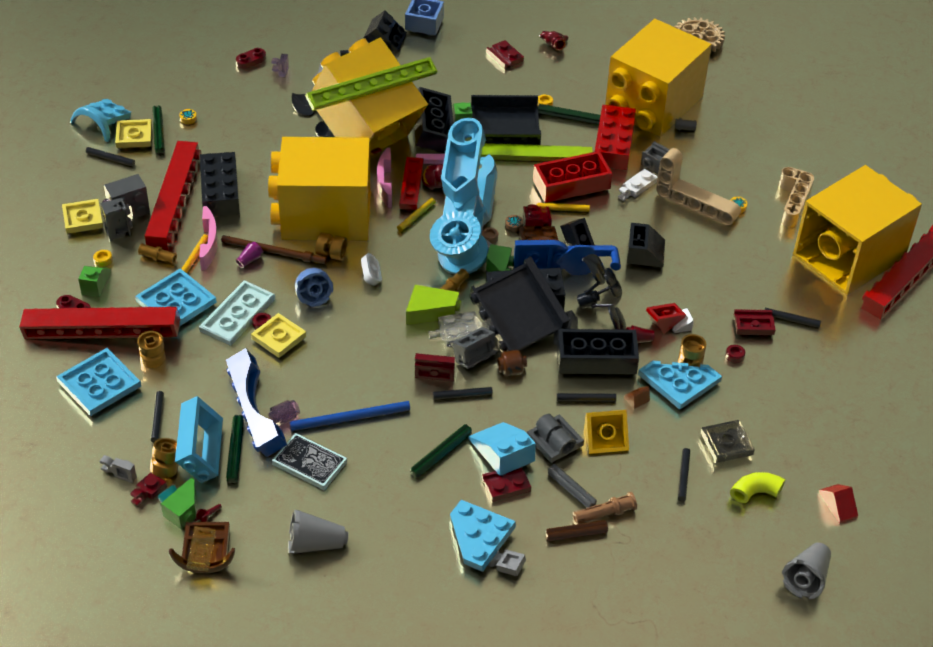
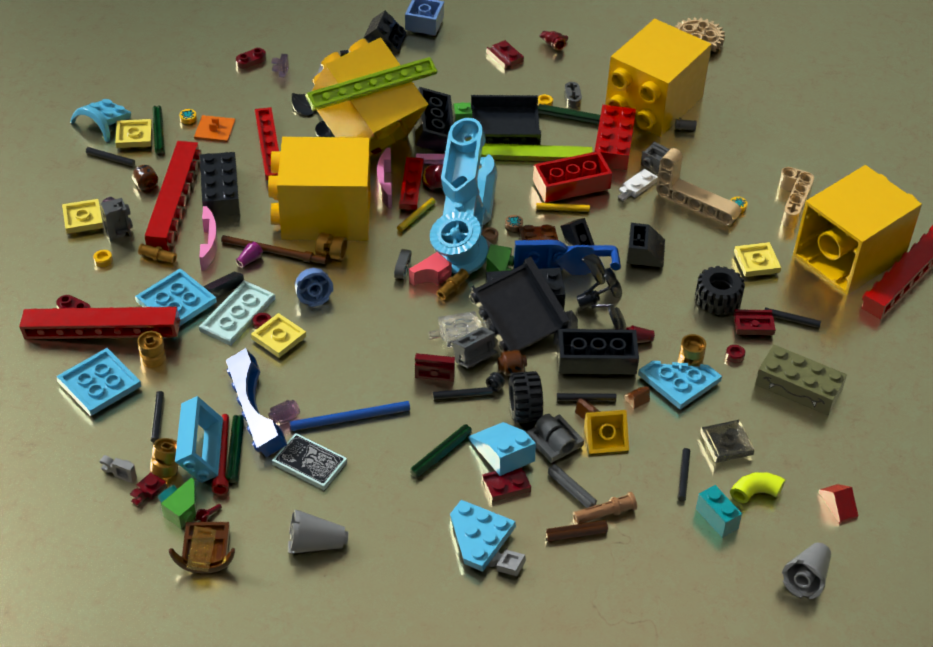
(93, 280): bright green slope -> none
(132, 192): dark grey brick -> none
(145, 177): none -> reddish brown head
(195, 253): yellow bar -> none
(214, 128): none -> orange piece
(220, 484): none -> red piece
(225, 284): none -> black slope
(267, 137): none -> red plate
(371, 269): white plate -> none
(402, 264): none -> dark grey beam
(430, 303): lime slope -> none
(432, 269): none -> coral arch
(495, 381): none -> black bush
(525, 397): none -> black tyre
(536, 216): dark red plate -> none
(576, 94): none -> dark grey beam
(584, 407): none -> reddish brown slope
(665, 316): red slope -> none
(685, 324): white slope -> none
(718, 511): none -> teal brick
(719, 290): none -> black tyre
(757, 259): none -> light yellow plate
(800, 379): none -> olive brick

